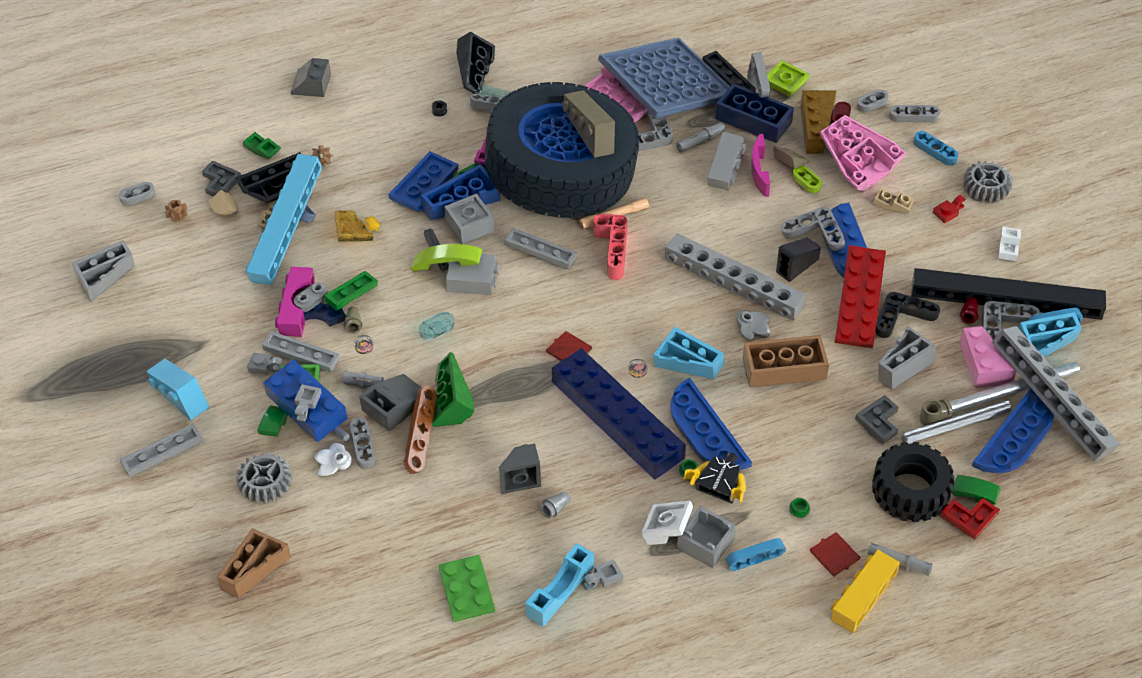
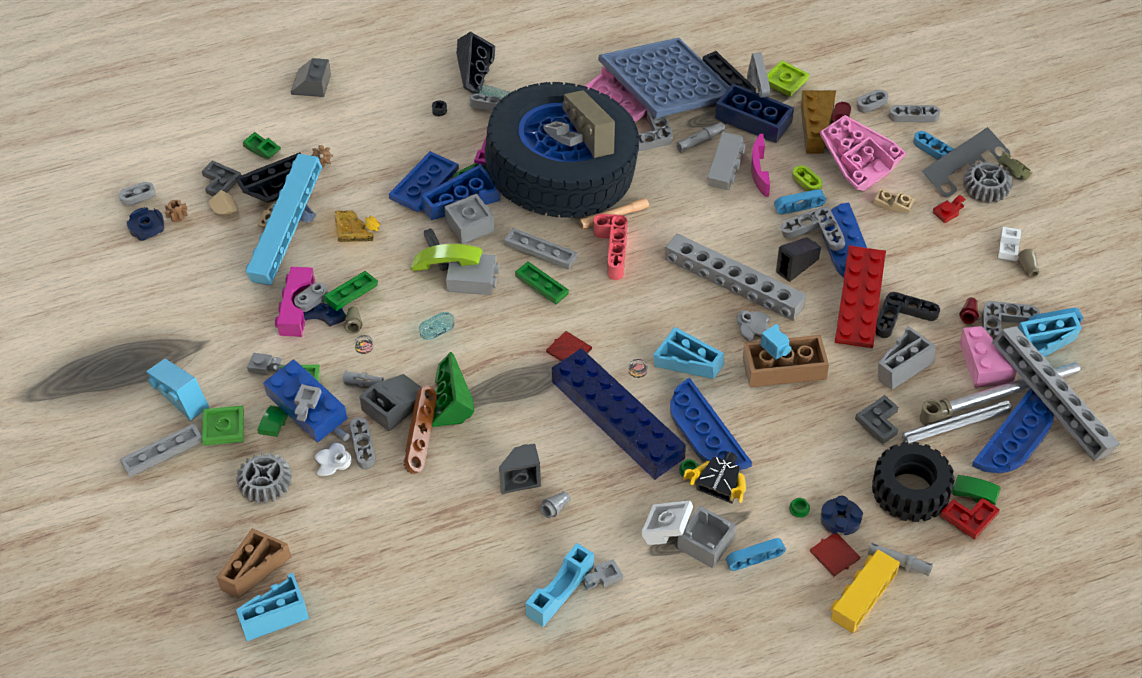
(103, 268): light grey wedge -> none
(142, 231): none -> dark blue plate
(223, 425): none -> bright green plate
(273, 610): none -> medium azure wedge
(300, 351): light grey plate -> none
(466, 588): bright green plate -> none
(541, 282): none -> green plate
(561, 133): none -> light grey slope
(775, 342): none -> medium azure brick
(789, 157): dark tan slope -> none
(811, 200): none -> dark azure beam
(845, 507): none -> dark blue plate
(963, 154): none -> dark grey piece
(1017, 168): none -> olive plate
(1029, 262): none -> dark tan cone
(1046, 297): black brick -> none

